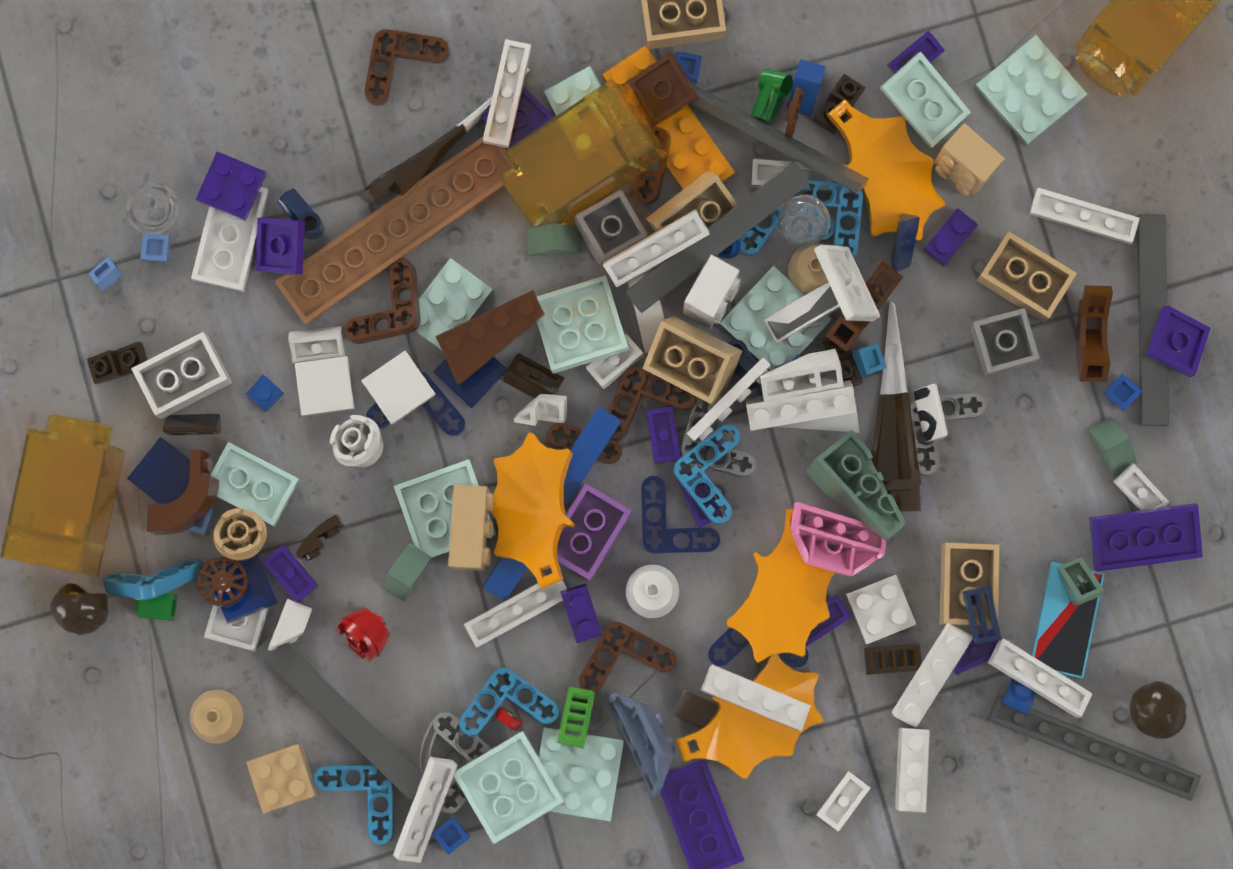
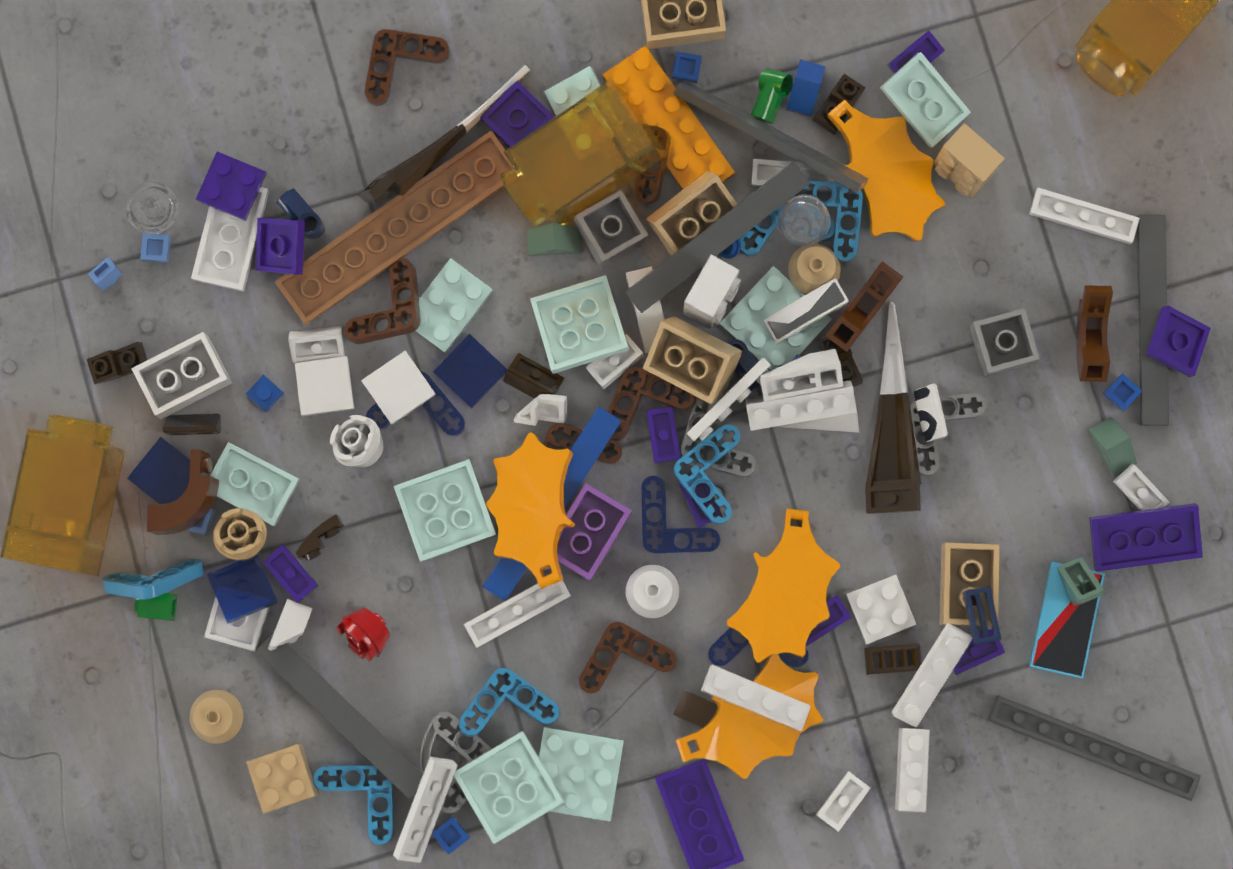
(78, 610): dark brown piece -> none
(222, 581): reddish brown wheel -> none
(406, 572): sand green slope -> none
(470, 527): tan brick -> none
(485, 336): reddish brown wedge -> none
(507, 93): white plate -> none
(508, 718): red tile -> none
(581, 613): dark purple plate -> none
(583, 696): bright green slope -> none
(644, 738): sand blue wedge -> none
(656, 248): white plate -> none
(663, 89): reddish brown tile -> none
(792, 114): reddish brown wheel -> none
(834, 540): bright pink wedge -> none
(847, 283): white tile -> none
(853, 482): sand green wedge -> none
(869, 359): dark azure plate -> none
(904, 241): dark blue slope -> none
(950, 237): dark purple plate -> none
(1018, 696): blue plate -> none
(1026, 277): tan brick -> none
(1031, 90): light aqua plate -> none
(1040, 678): white plate -> none
(1158, 710): dark brown piece -> none

